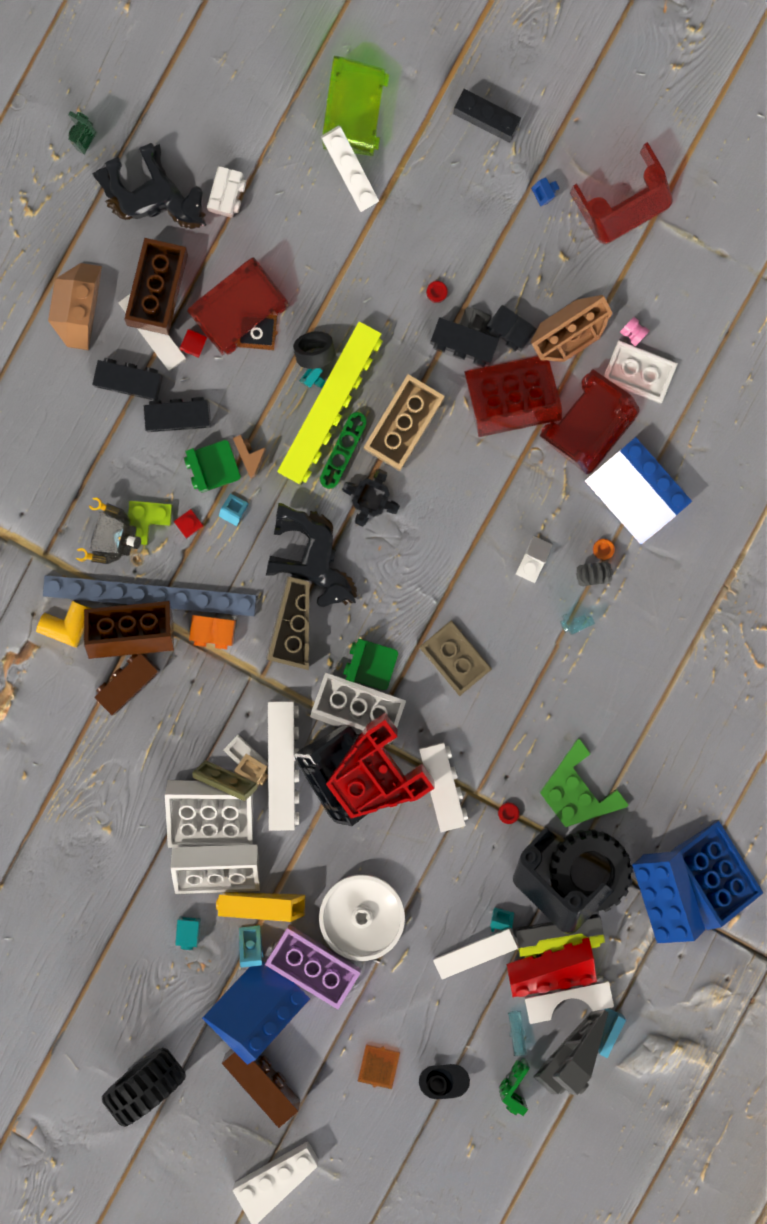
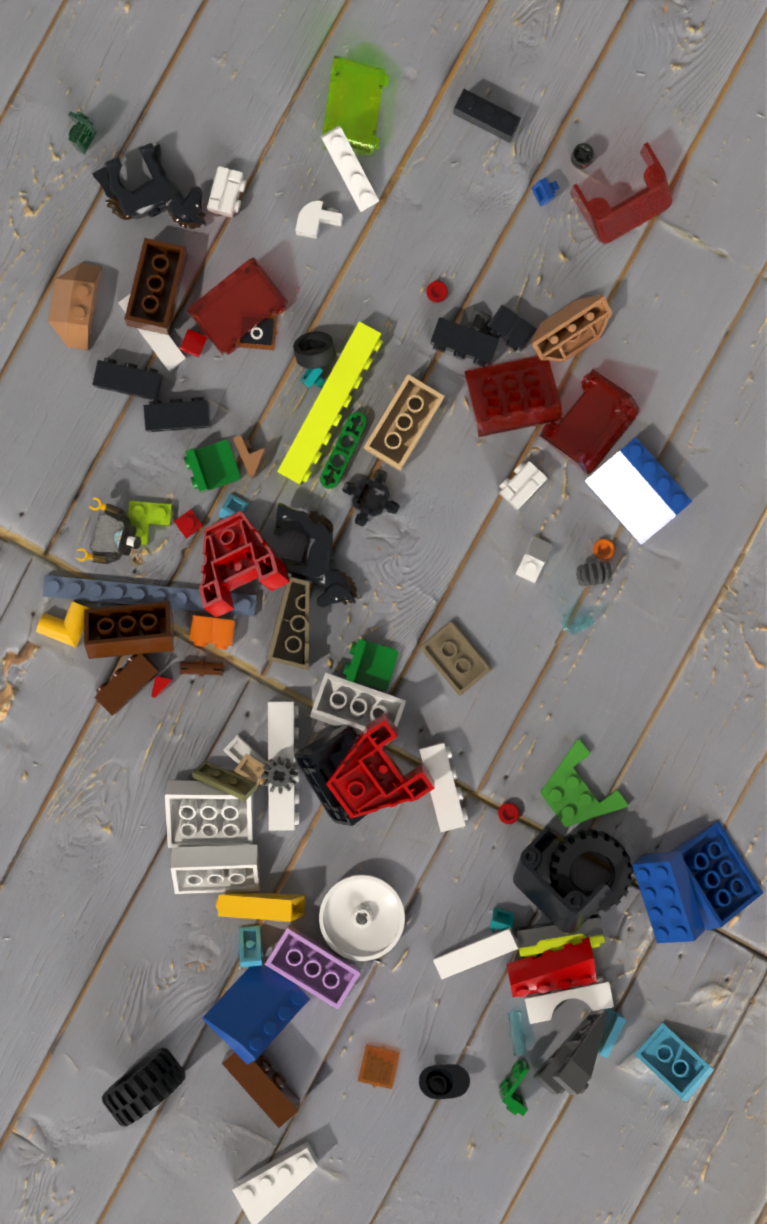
(160, 685): none -> red slope
(188, 932): teal brick -> none
(201, 668): none -> reddish brown pin
(234, 557): none -> red wedge
(278, 782): none -> dark grey gear
(311, 216): none -> white brick
(522, 485): none -> white brick
(585, 153): none -> pearl dark grey wheel
(634, 331): bright pink wheel -> none
(640, 371): white tile -> none
(674, 1062): none -> medium azure slope

